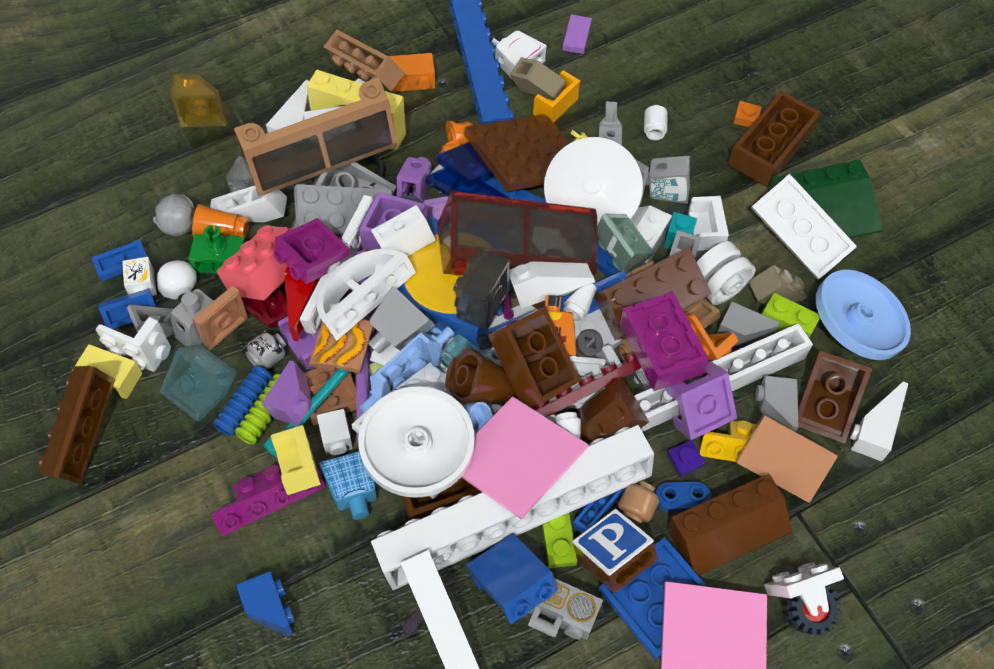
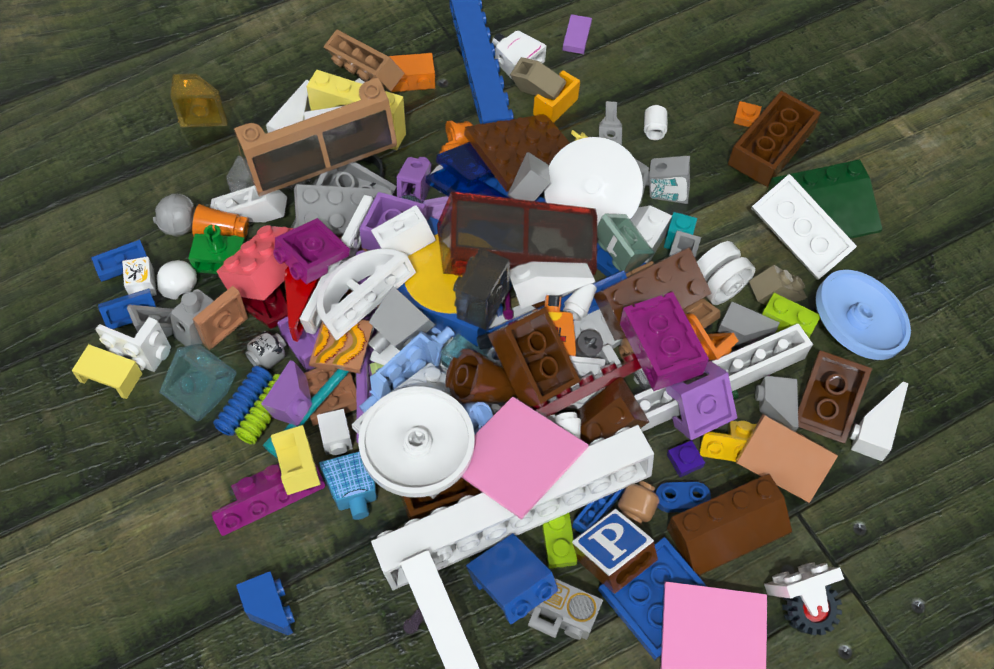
(76, 424): reddish brown slope -> none
(530, 179): none -> light grey slope
(710, 221): white panel -> none

